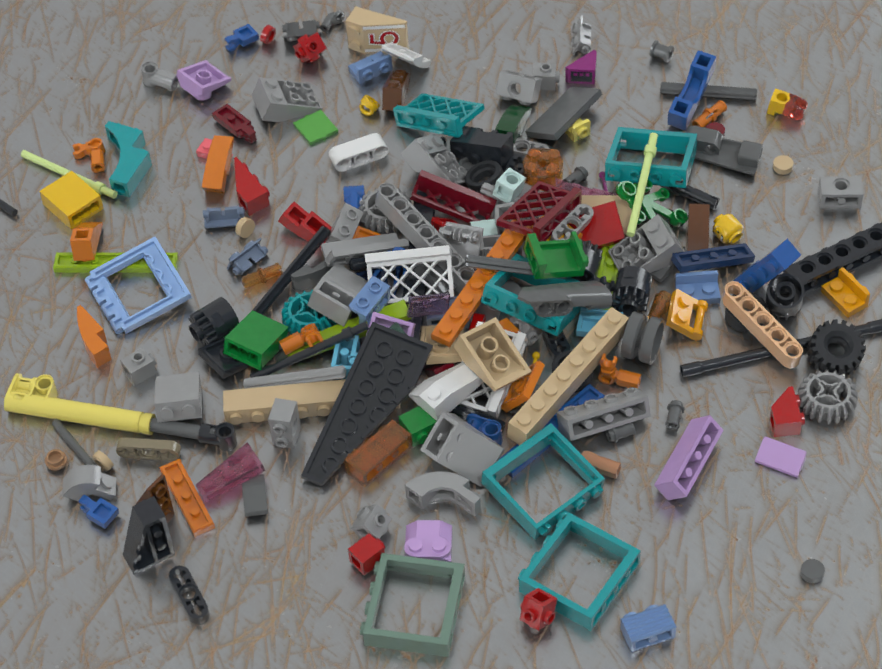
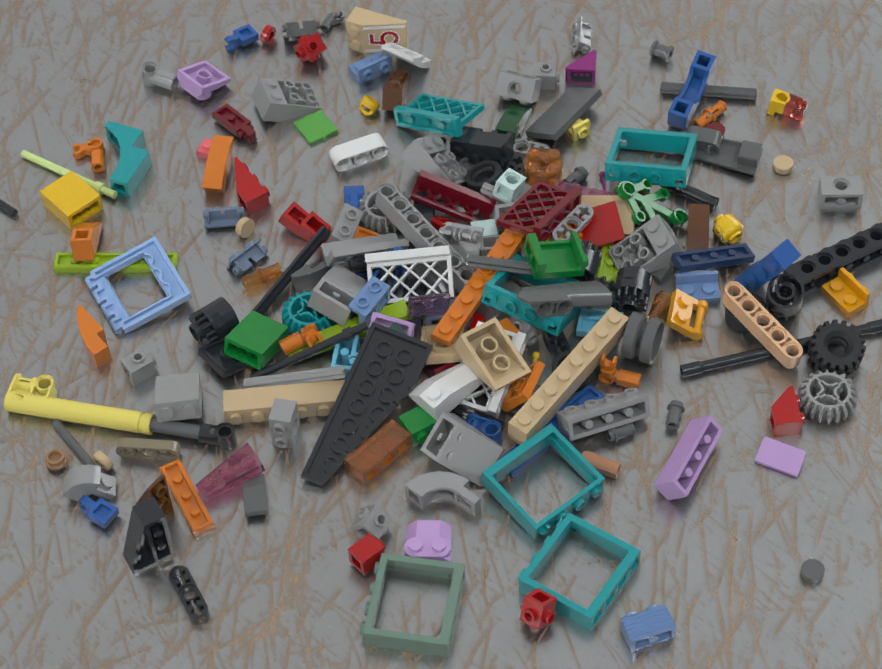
(649, 153): yellowish green bar -> none

